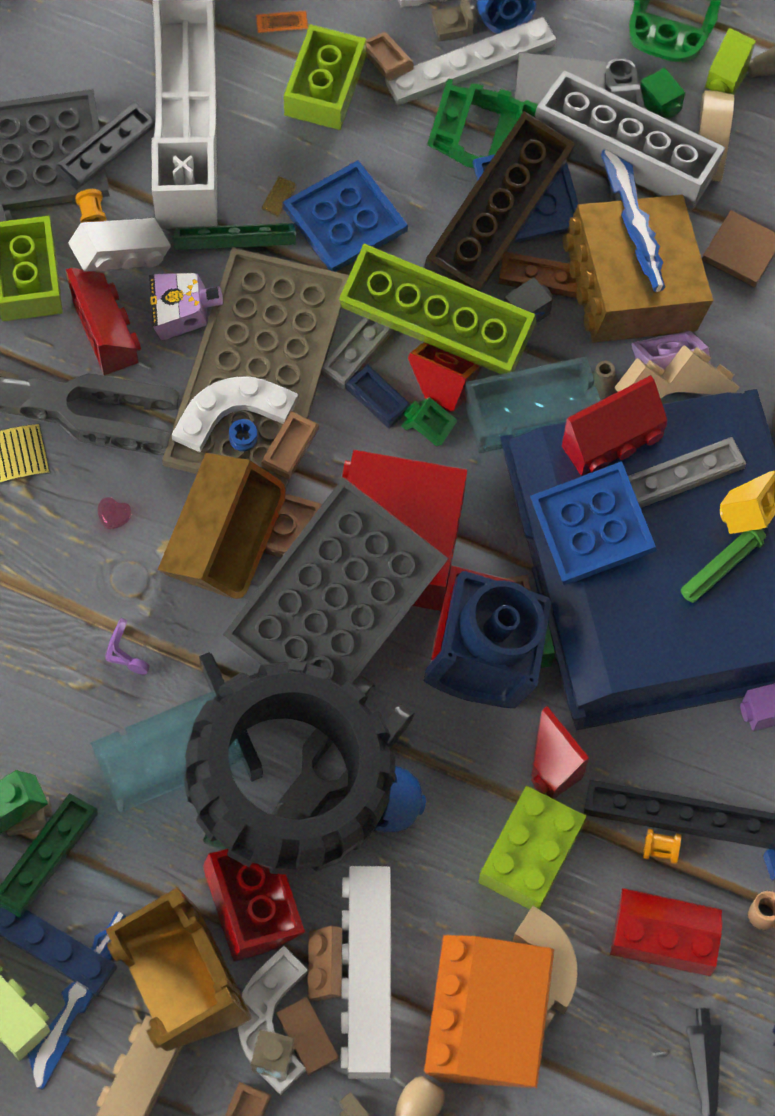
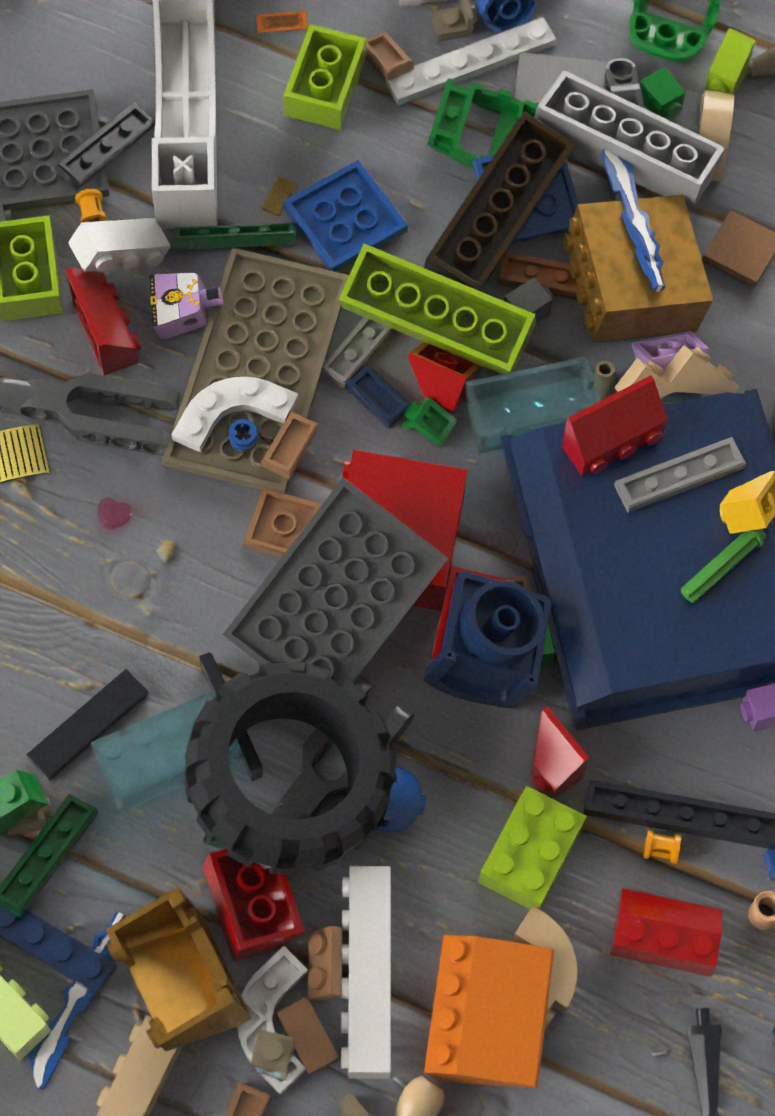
(87, 724): none -> black tile
(135, 665): medium lavender piece -> none
(224, 526): pearl gold windscreen -> none
(593, 523): blue plate -> none

